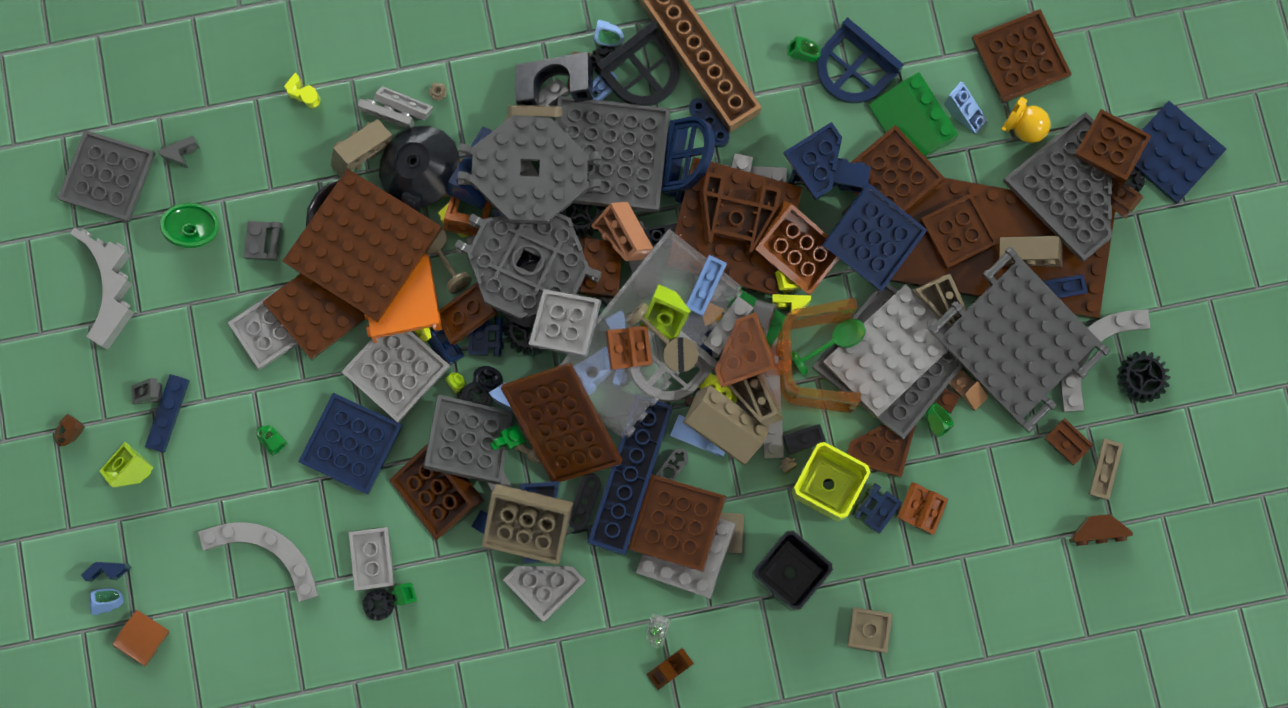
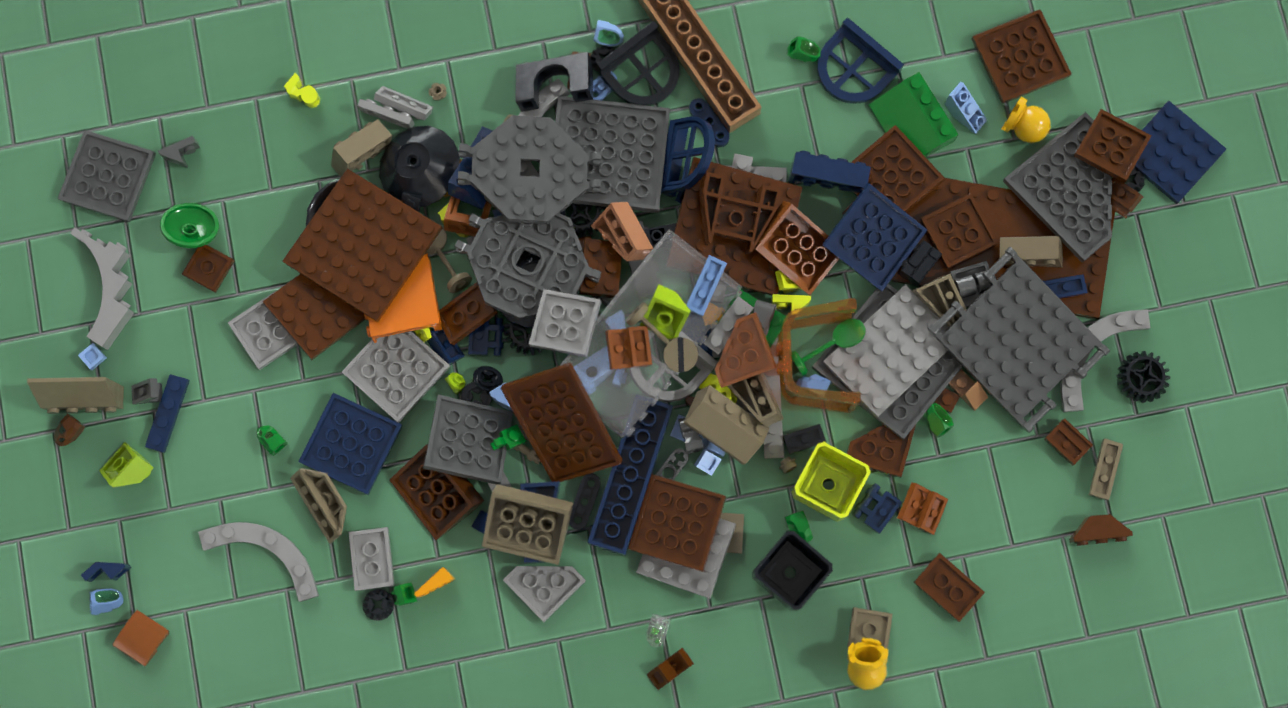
(77, 394): none -> dark tan slope
(92, 356): none -> light blue plate
(208, 267): none -> reddish brown plate
(256, 240): dark grey plate -> none
(322, 501): none -> dark tan wedge
(438, 580): none -> light orange slope
(534, 110): dark tan beam -> none
(693, 441): none -> dark grey leg
(707, 462): none -> light blue plate
(798, 523): none -> green rock
(814, 382): none -> medium blue rock
(816, 159): dark blue plate -> none
(867, 664): none -> yellow tile
(920, 263): none -> black brick
(949, 587): none -> reddish brown plate
(971, 282): none -> dark grey plate

